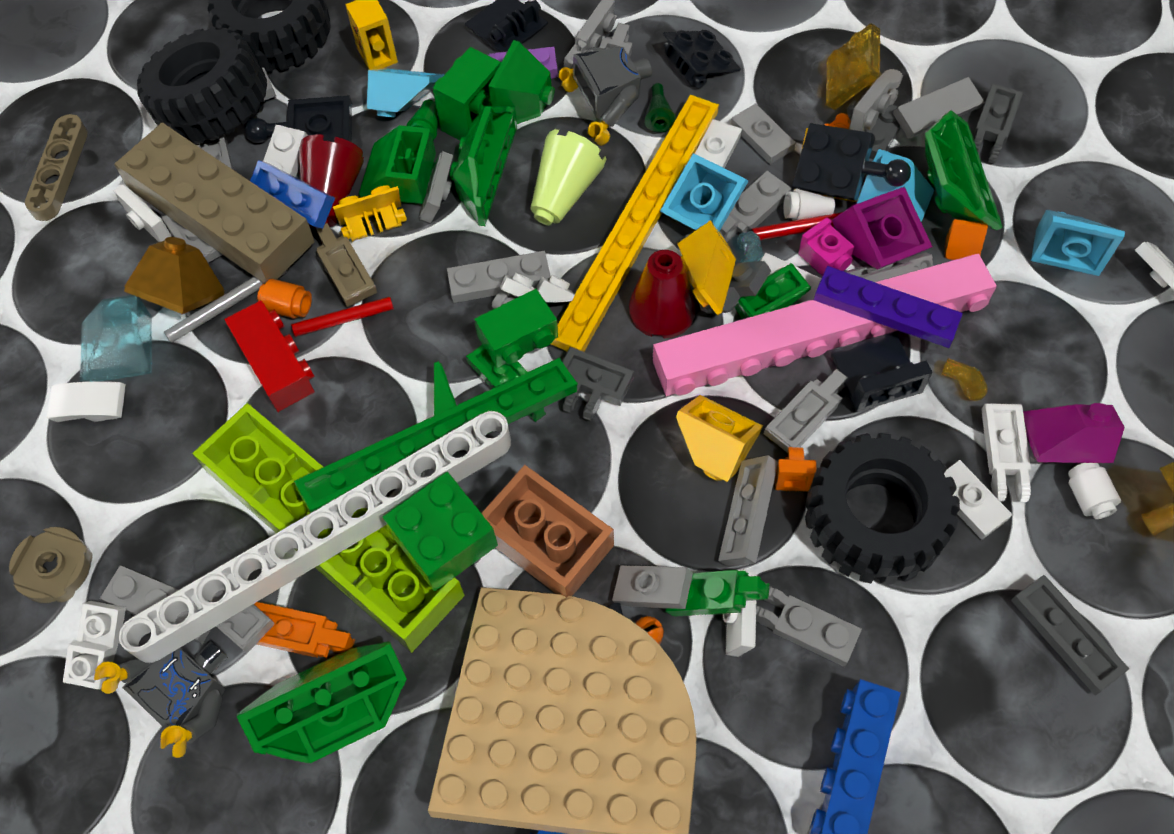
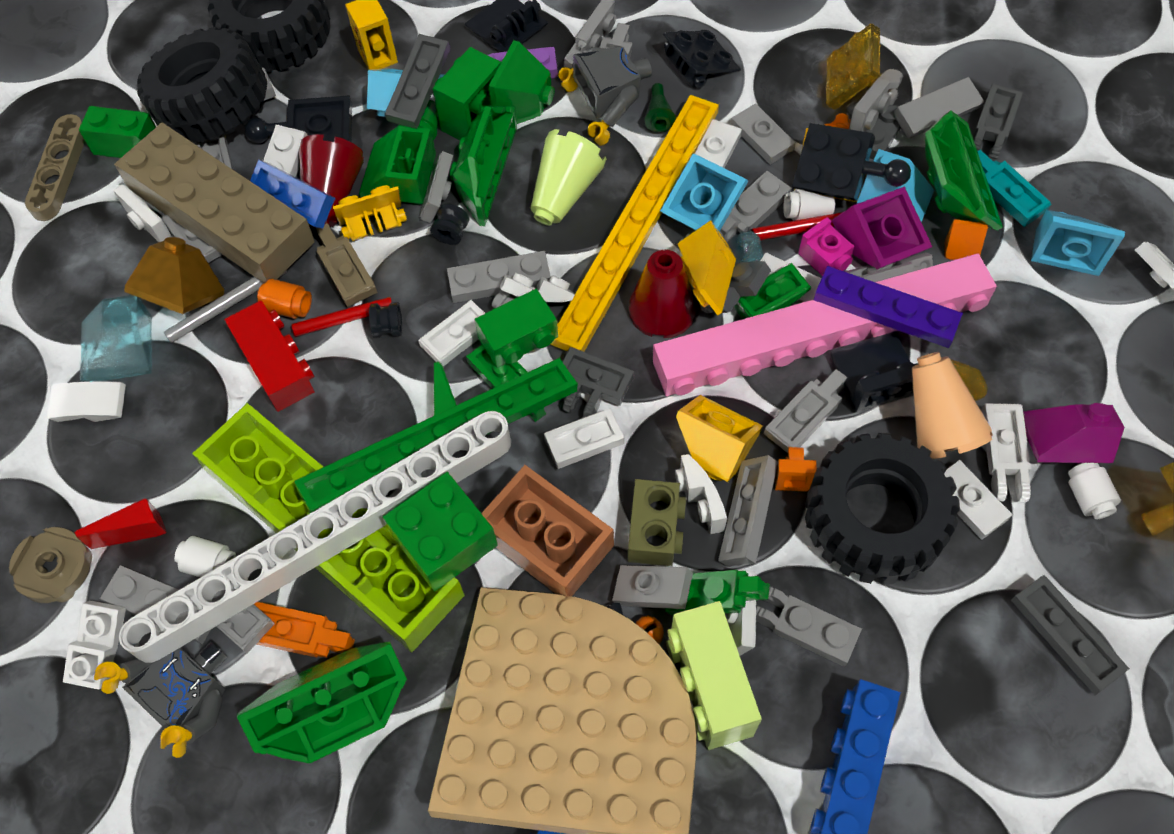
(114, 131): none -> green brick
(126, 525): none -> red slope
(201, 556): none -> white brick
(385, 319): none -> black wheel
(417, 81): none -> dark grey plate
(449, 224): none -> black wheel
(452, 334): none -> white plate
(584, 438): none -> white plate
(651, 522): none -> olive brick
(701, 489): none -> white slope
(713, 676): none -> yellowish green brick
(945, 409): none -> light nougat cone
(1013, 191): none -> teal hinge

